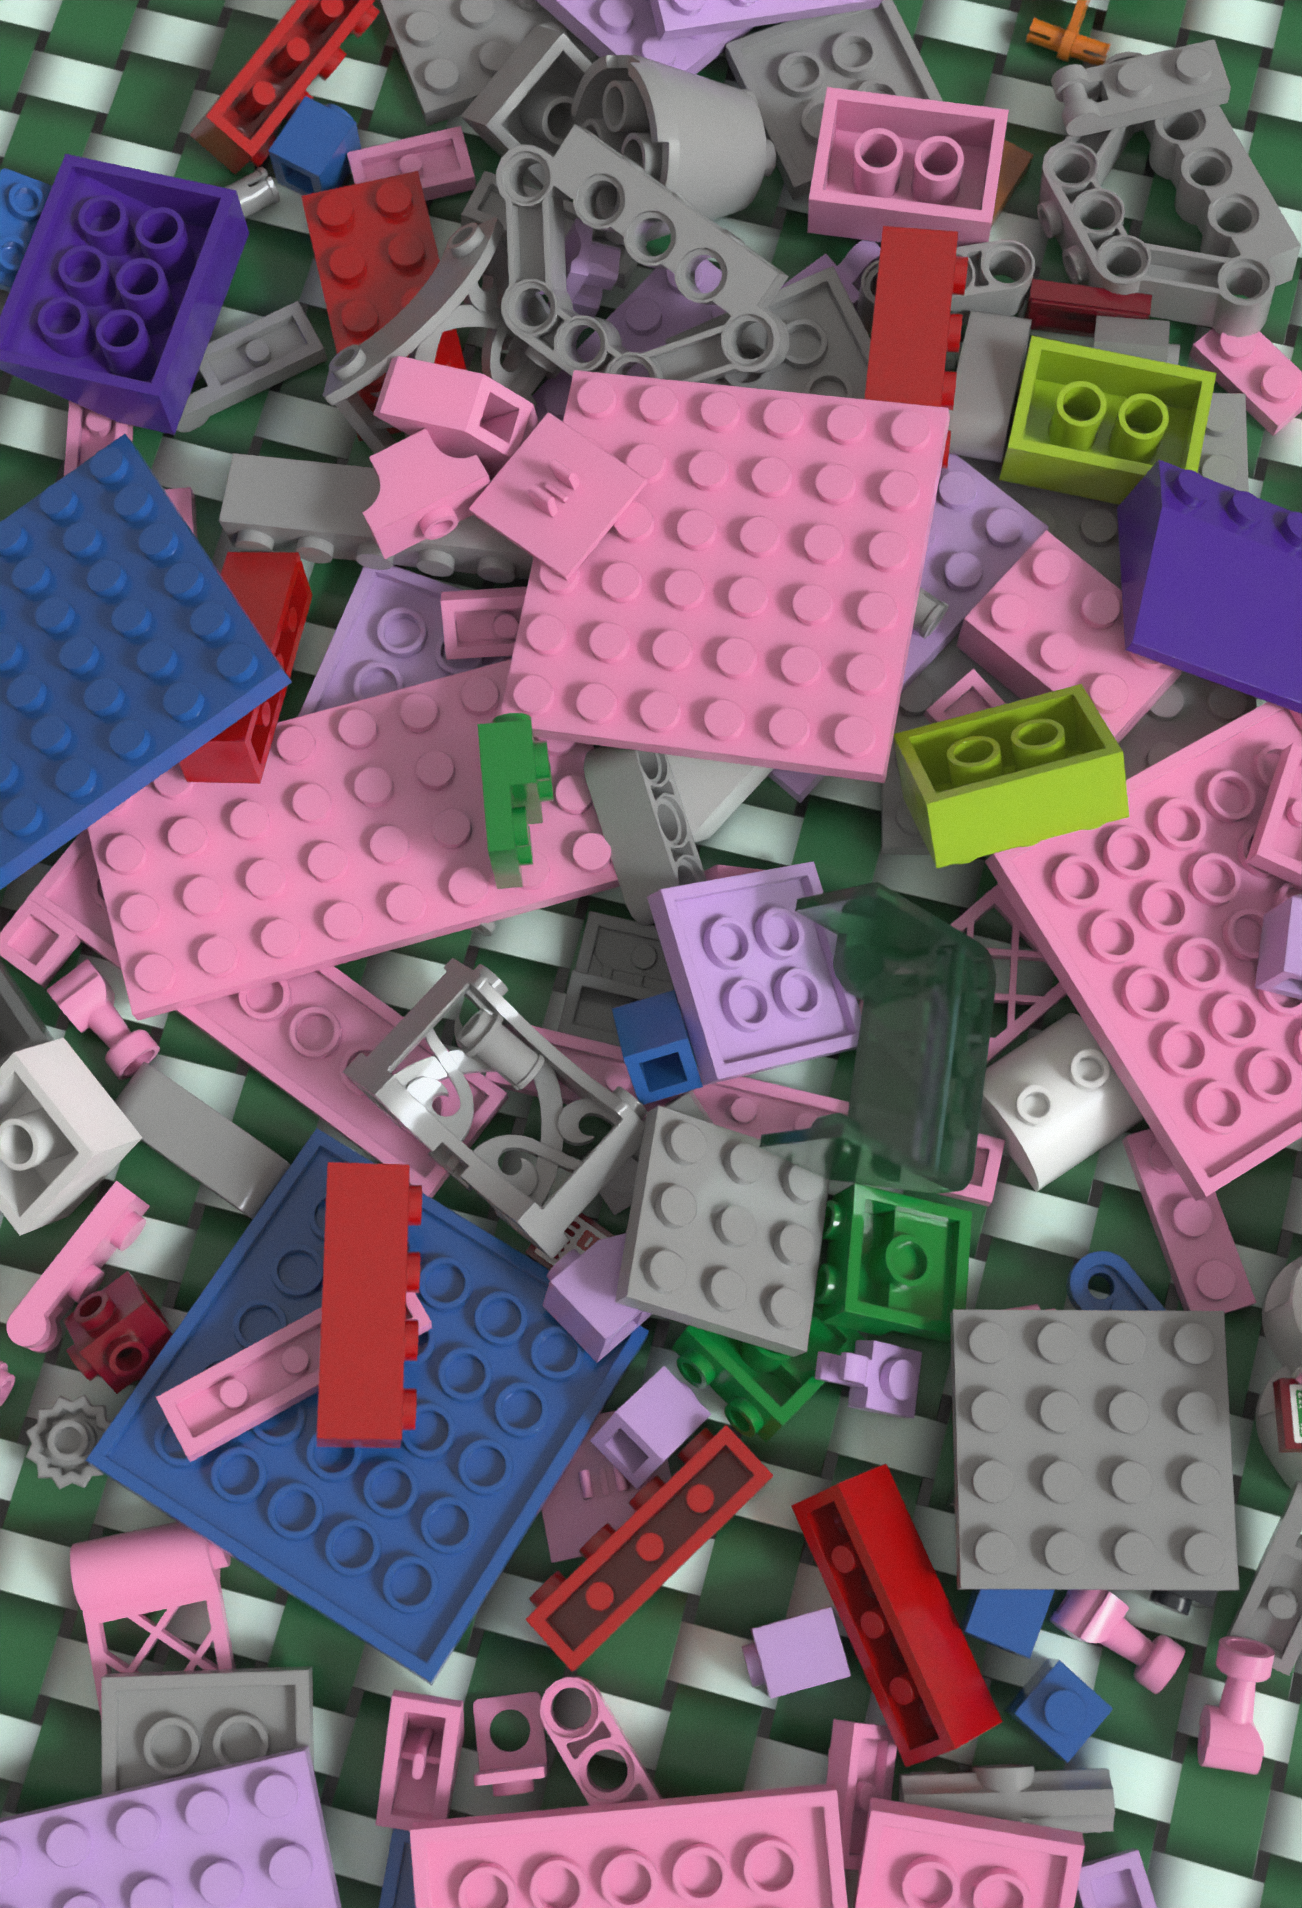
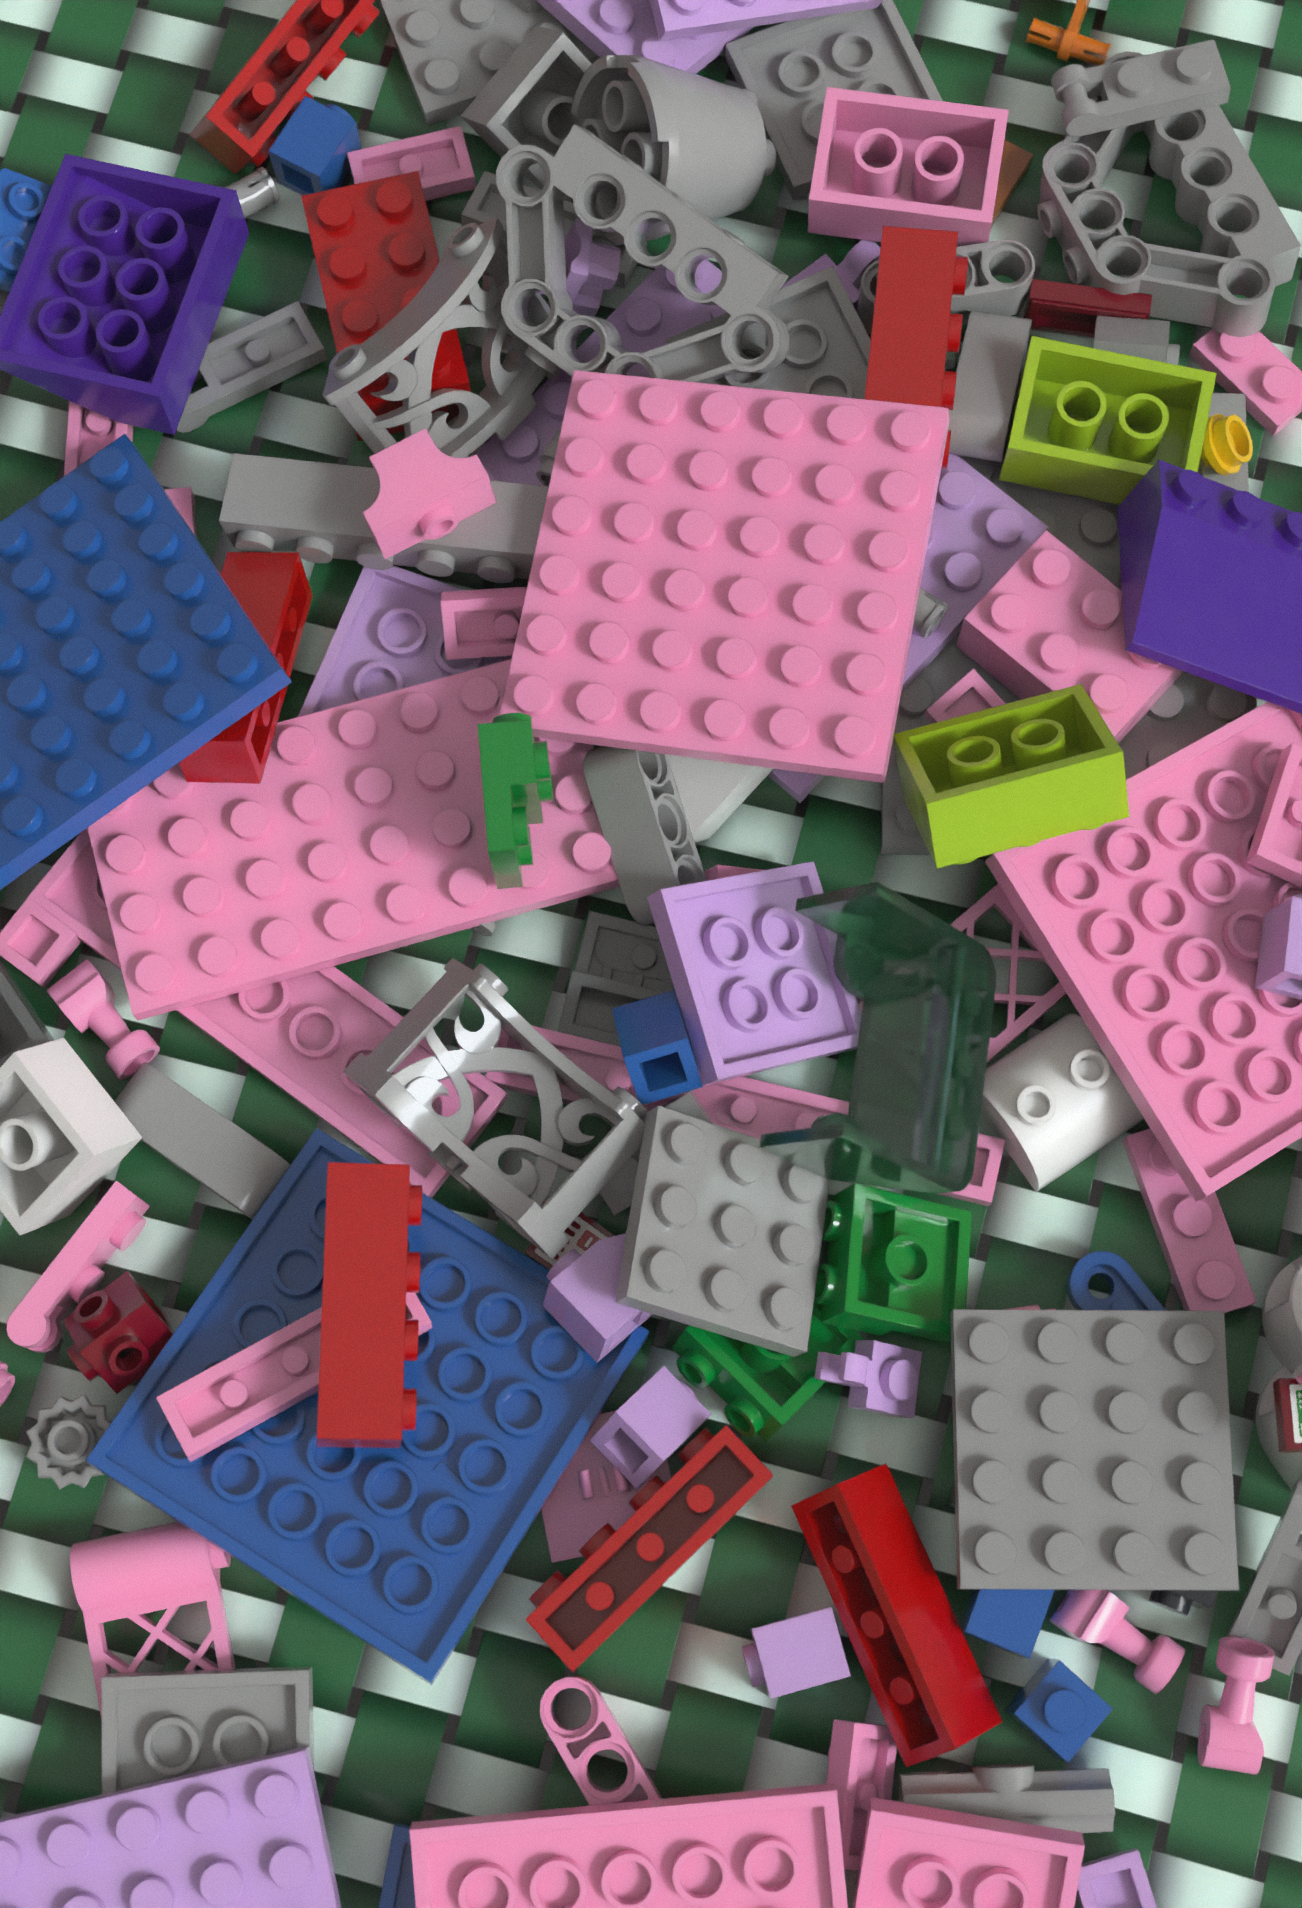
(420, 1759): bright pink slope -> none
(458, 408): bright pink slope -> none
(500, 1049): light grey pin -> none
(514, 1770): bright pink bracket -> none
(558, 496): bright pink piece -> none
(1226, 444): none -> yellow plate

